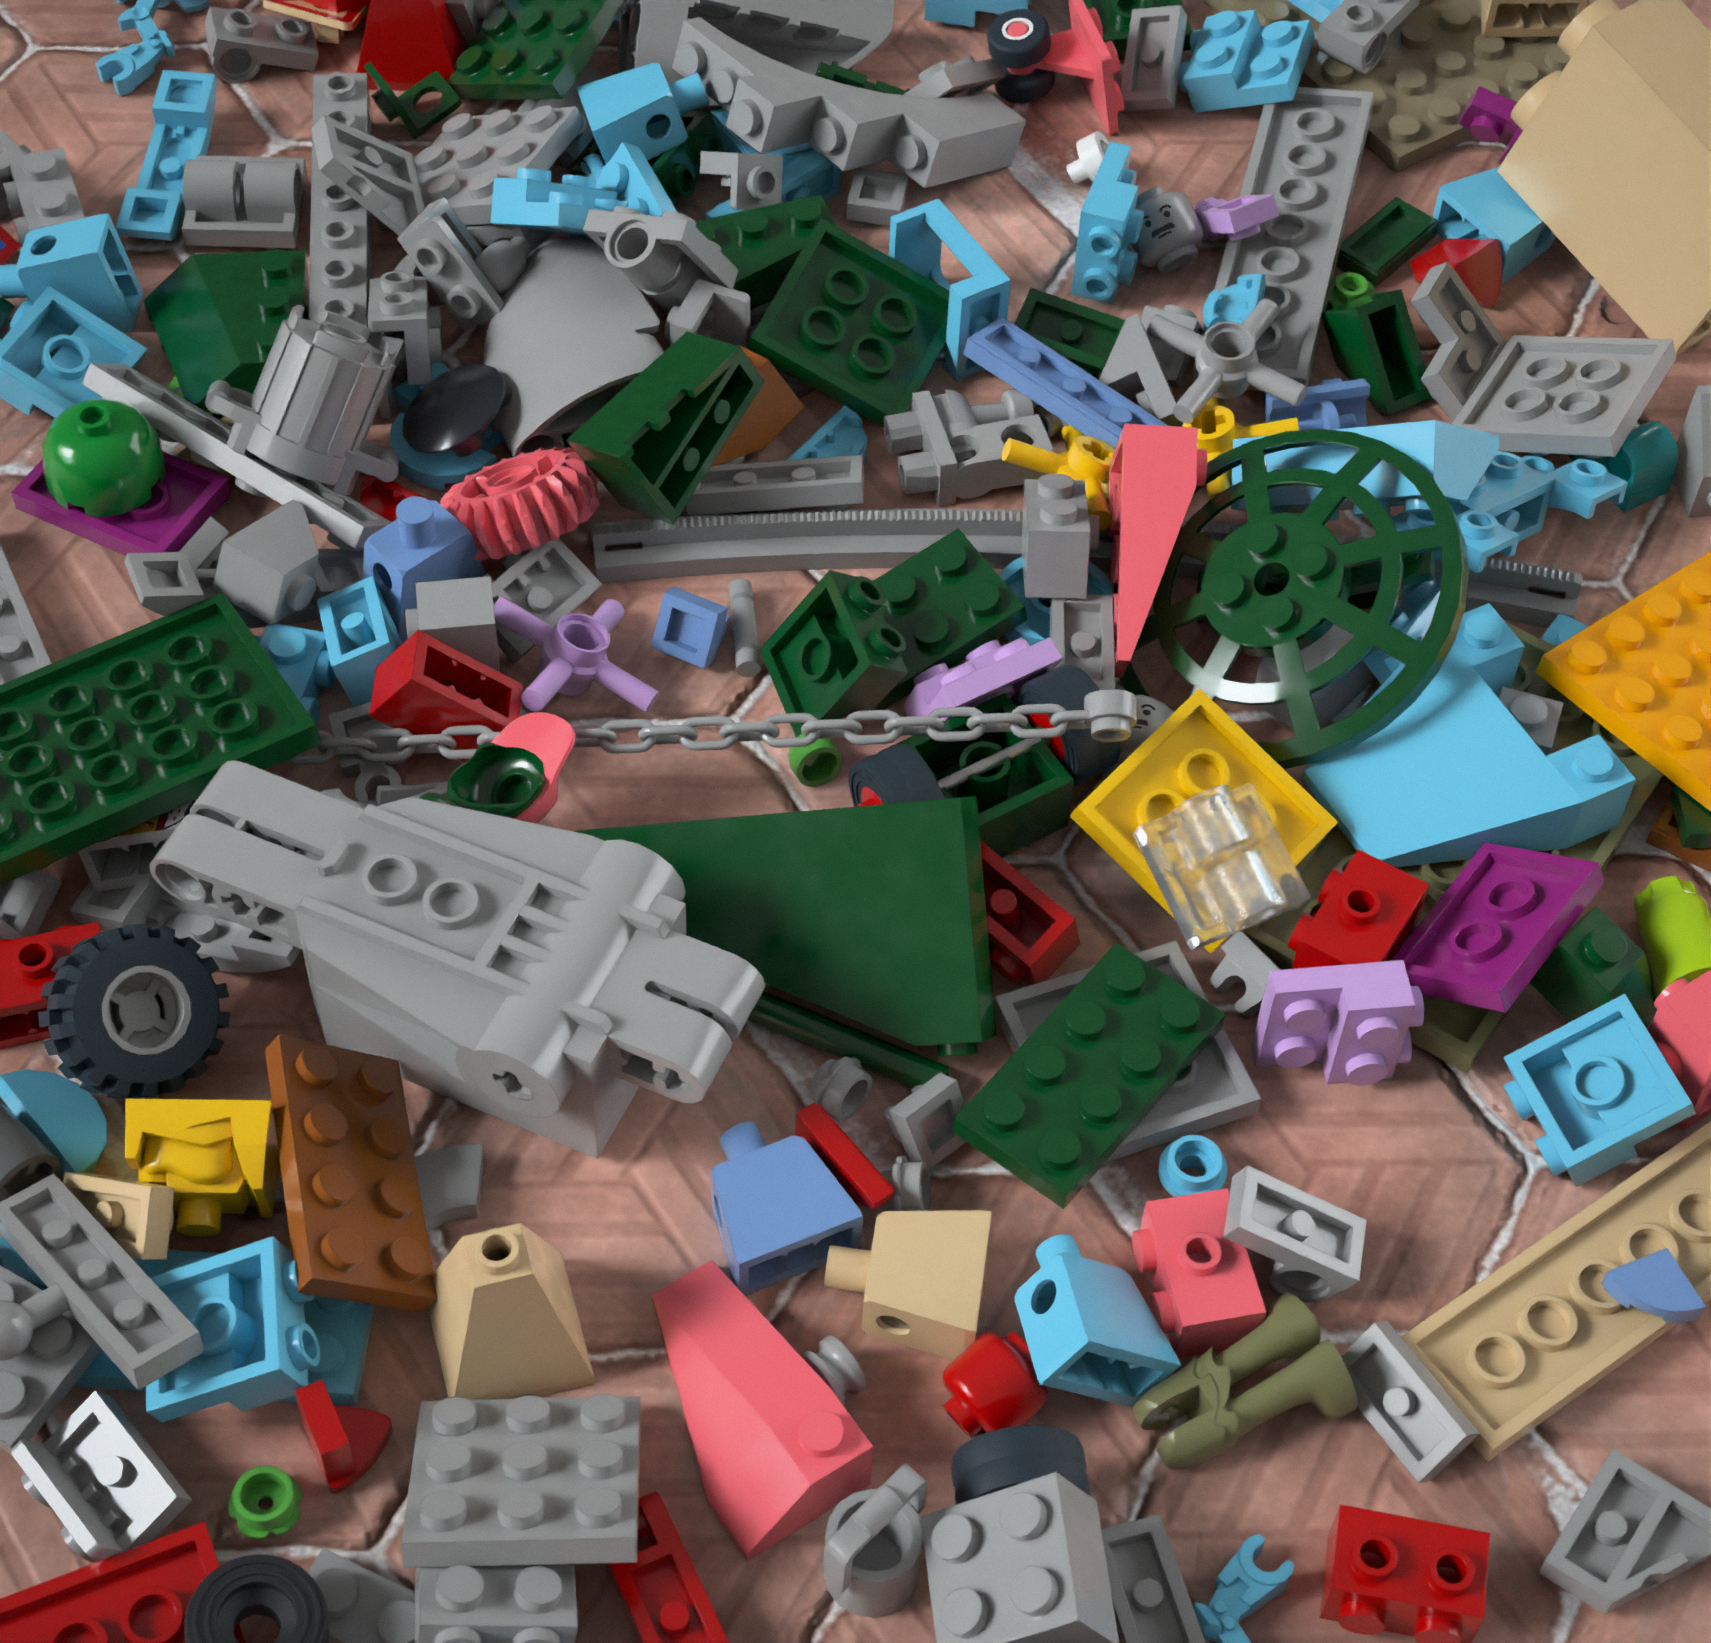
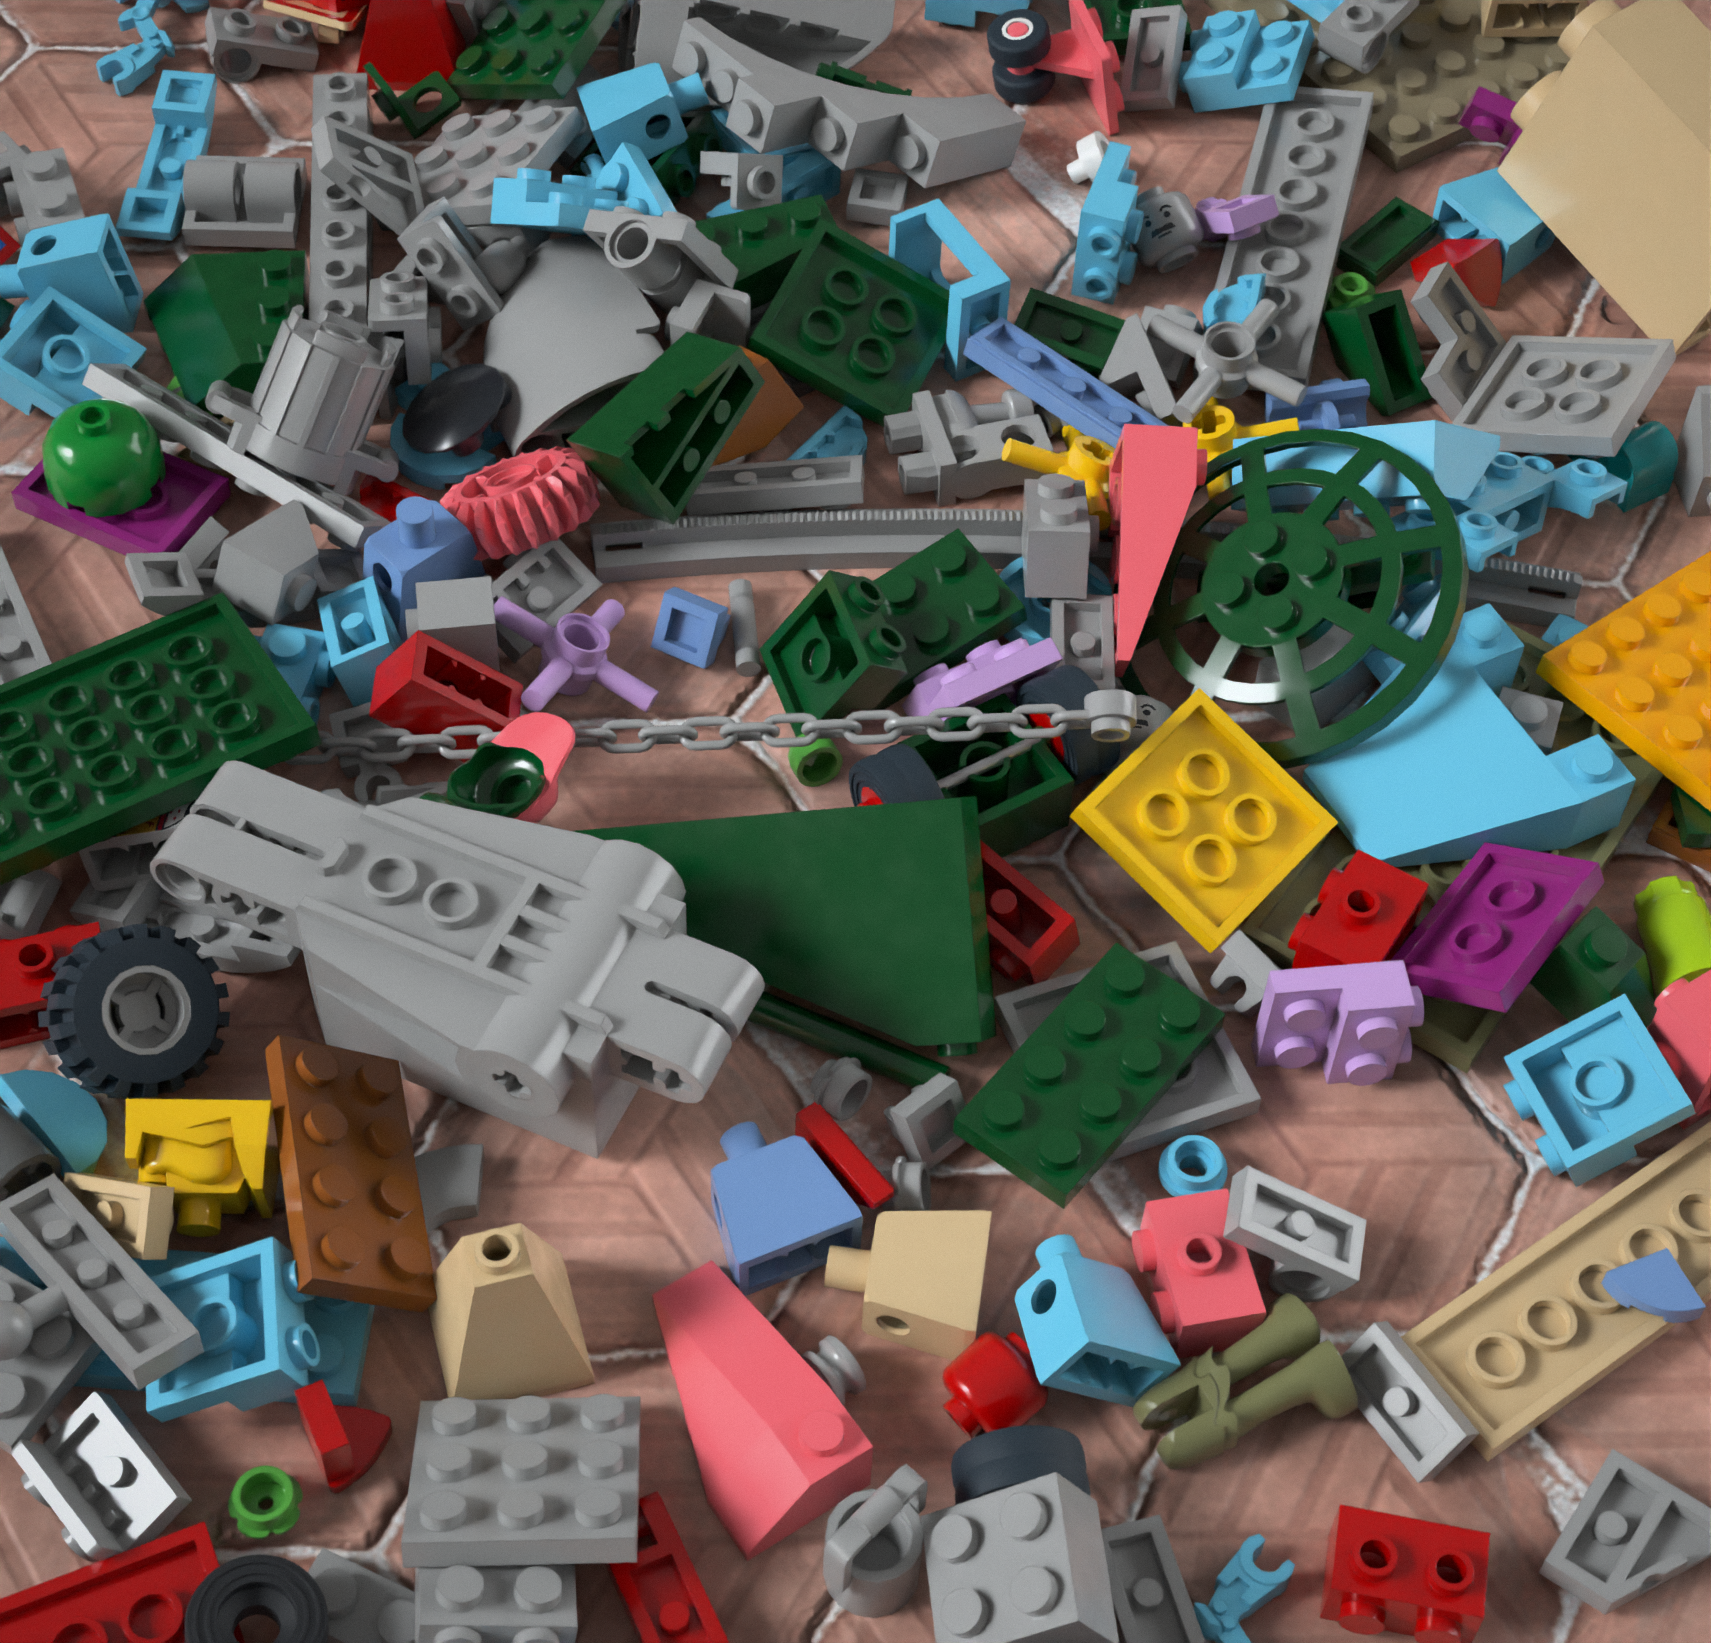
(958, 80): light grey plate -> none
(1221, 864): clear plate -> none

